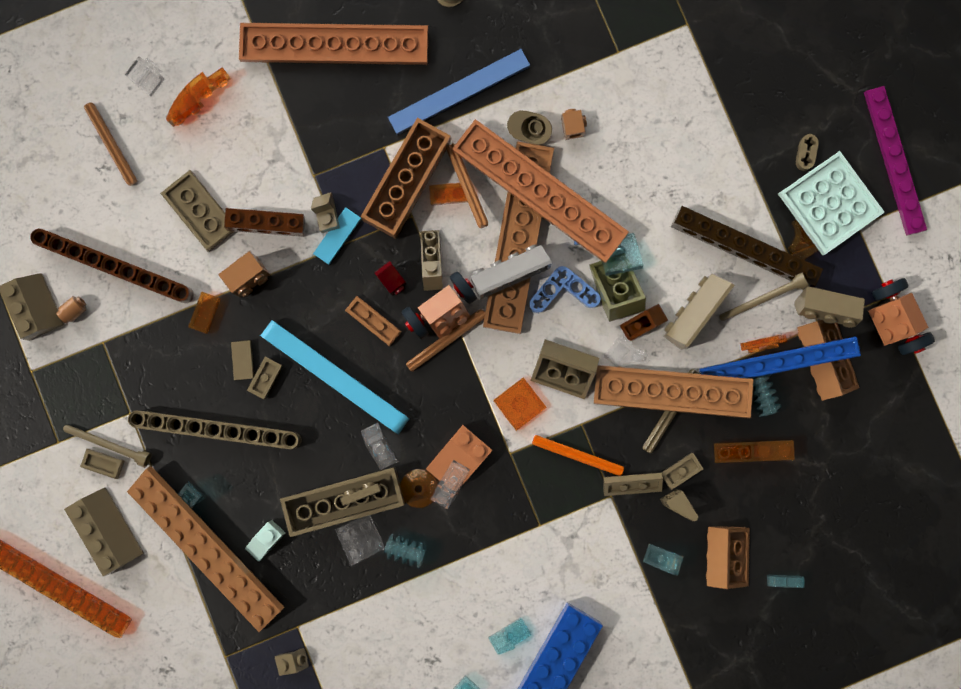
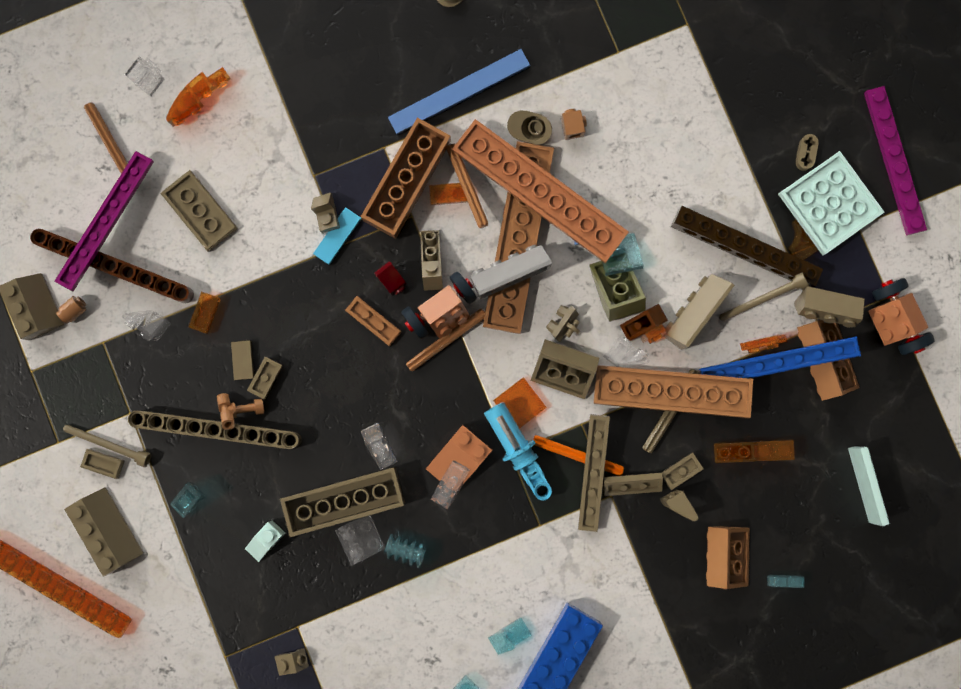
(104, 221): none -> magenta plate
(148, 323): none -> clear slope
(205, 549): medium nougat plate -> none
(230, 411): none -> medium nougat bar
(244, 275): medium nougat brick -> none
(264, 222): reddish brown brick -> none
(333, 43): nougat plate -> none
(335, 377): medium azure beam -> none
(368, 489): dark tan plate -> none
(425, 480): clear orange dish -> none
(521, 457): none -> medium azure piece
(566, 284): medium blue beam -> none
(567, 325): none -> dark tan hips
(593, 472): none -> dark tan plate
(653, 334): none -> clear orange plate
(663, 559): clear light blue slope -> none
(765, 397): clear light blue piece -> none
(868, 485): none -> light aqua tile

